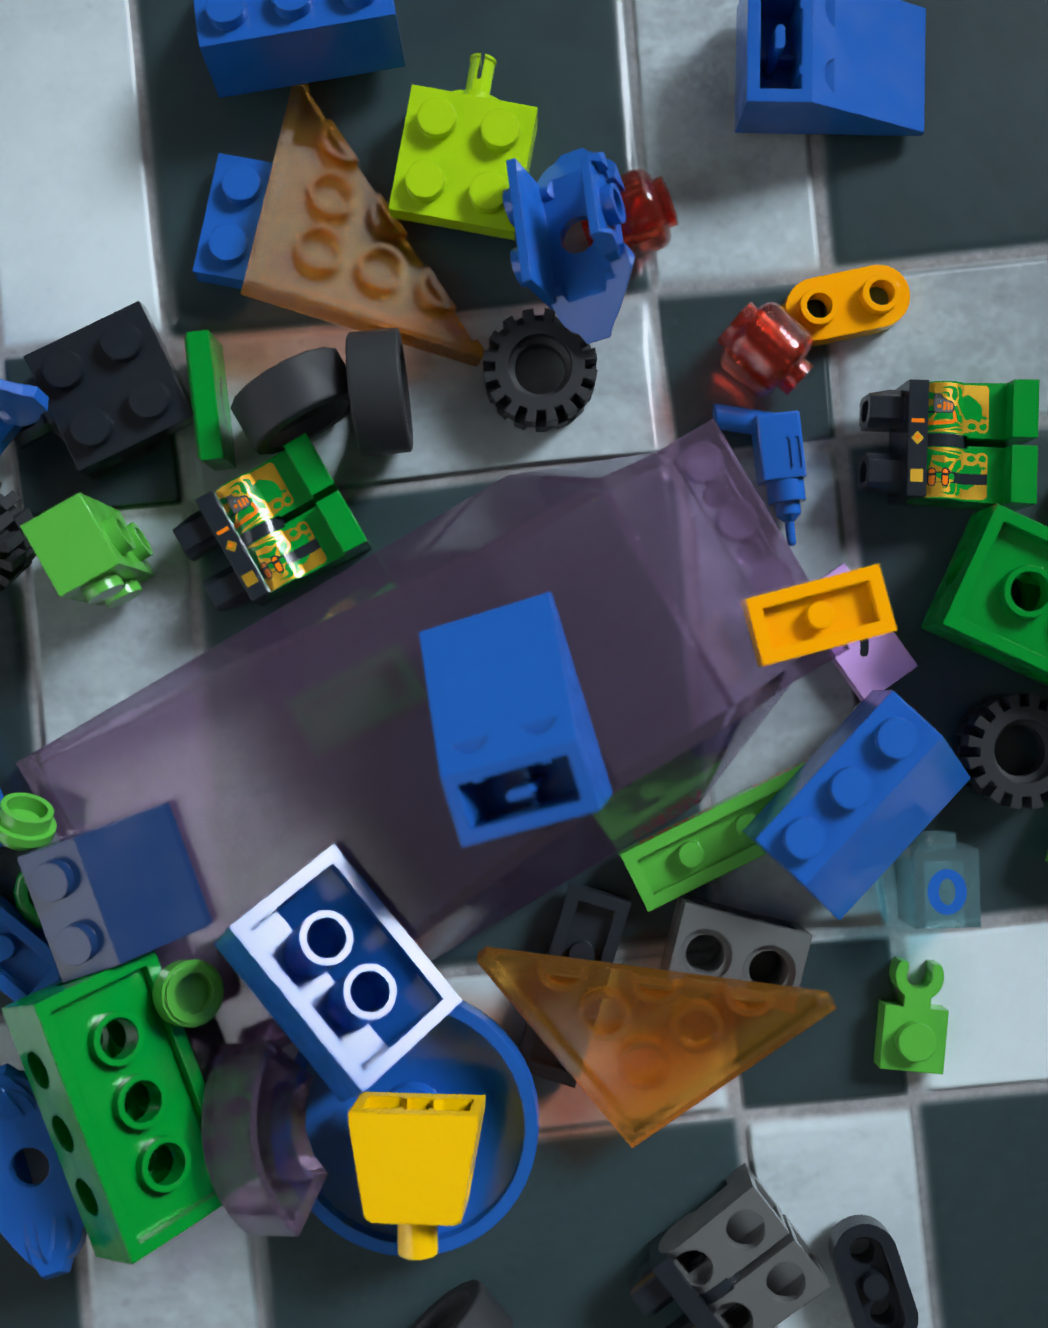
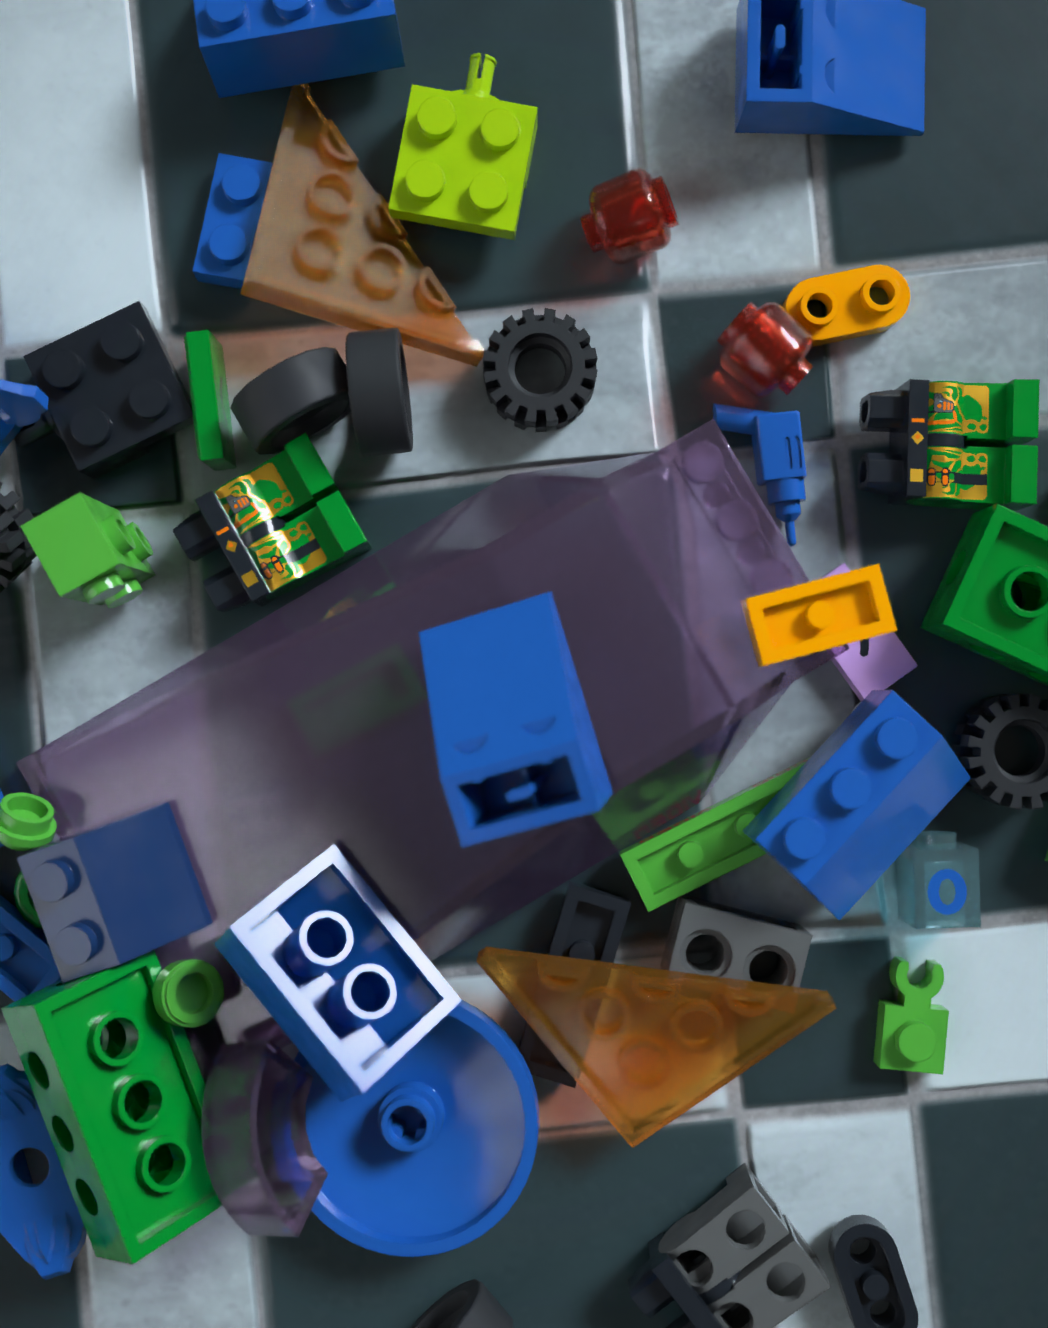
(415, 1162): yellow torso -> none
(582, 286): blue piece -> none

